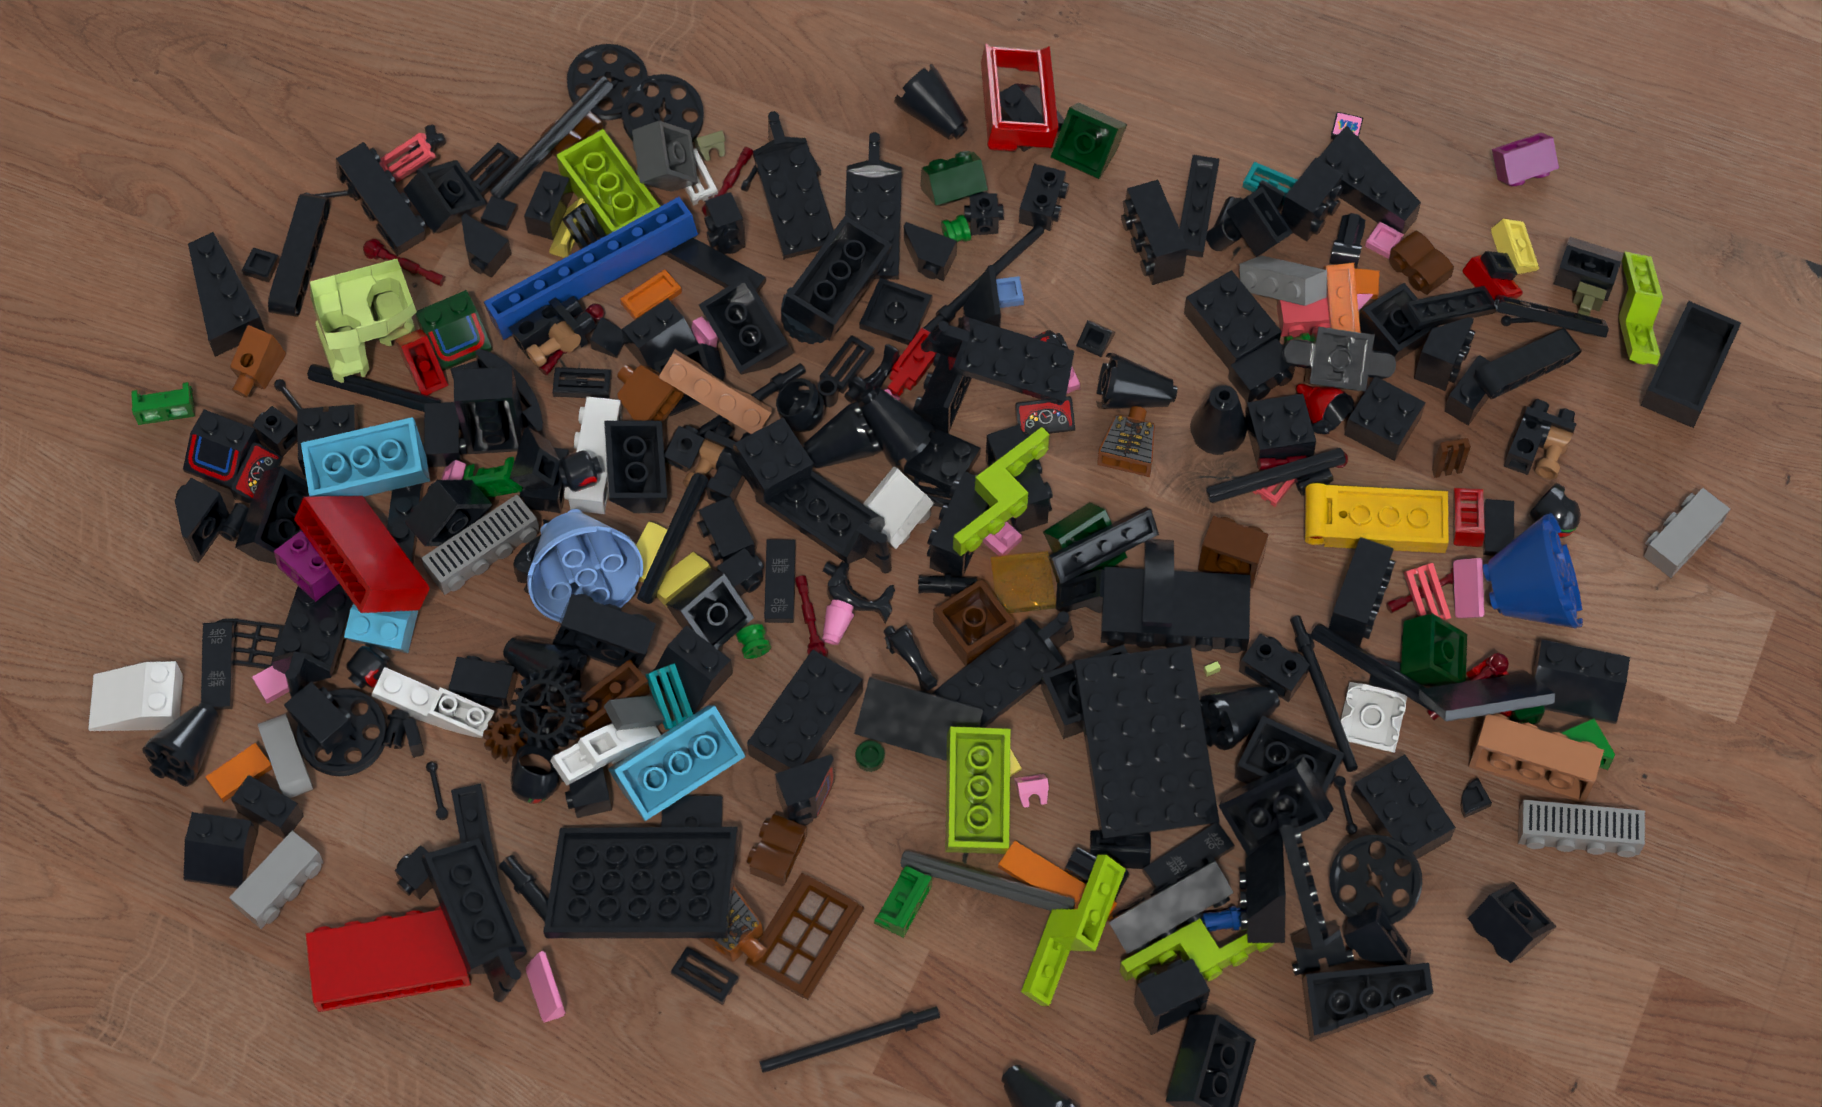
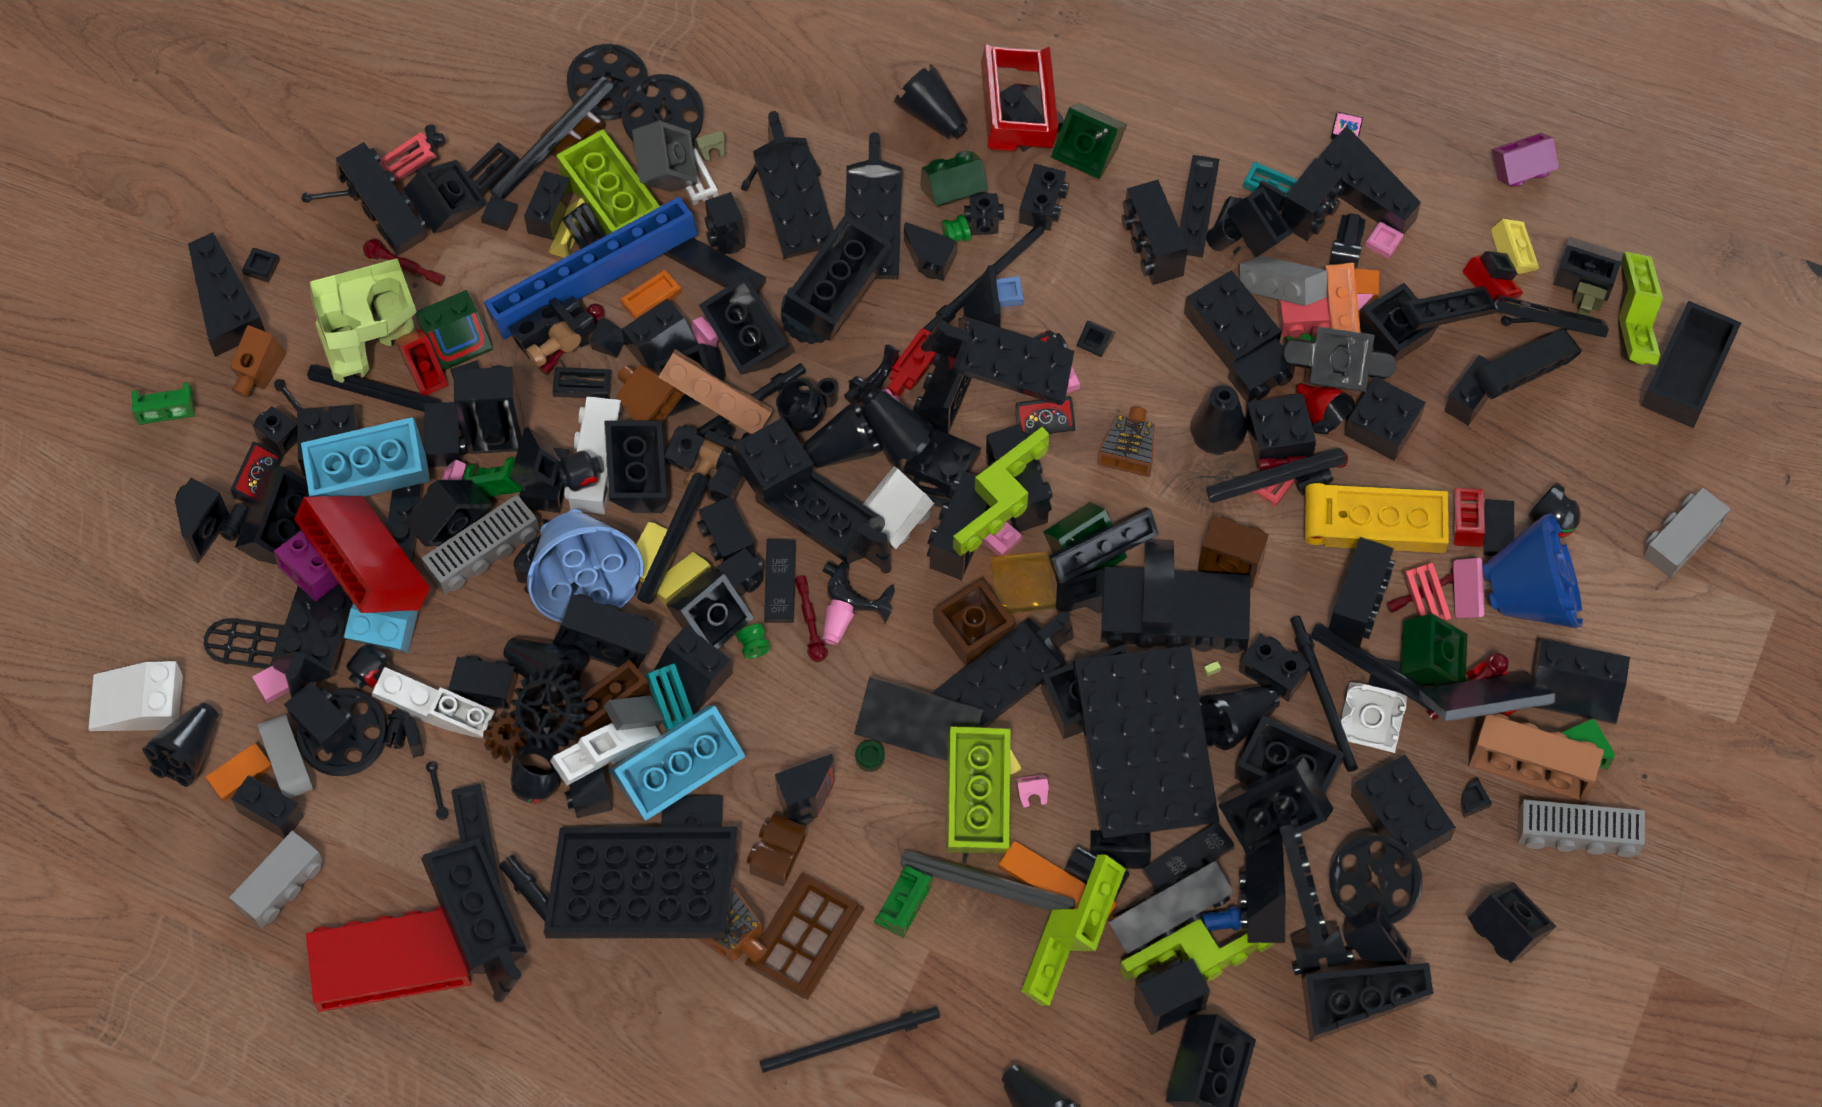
(217, 665): black tile -> none
(218, 448): black slope -> none
(218, 850): black slope -> none
(299, 255): black beam -> none
(412, 874): black brick -> none
(484, 247): black slope -> none
(532, 414): black slope -> none
(544, 988): bright pink slope -> none
(725, 989): black tile -> none
(733, 174): dark red piece -> none
(805, 714): black brick -> none
(869, 351): black tile -> none
(895, 311): black plate -> none
(902, 643): black animal -> none
(944, 584): black pin -> none
(1131, 384): black cone -> none
(1339, 783): black hinge -> none
(1421, 262): reddish brown brick -> none
(1444, 353): black slope -> none
(1456, 457): reddish brown tile -> none
(1528, 715): dark green tile -> none
(1542, 431): black hips -> none

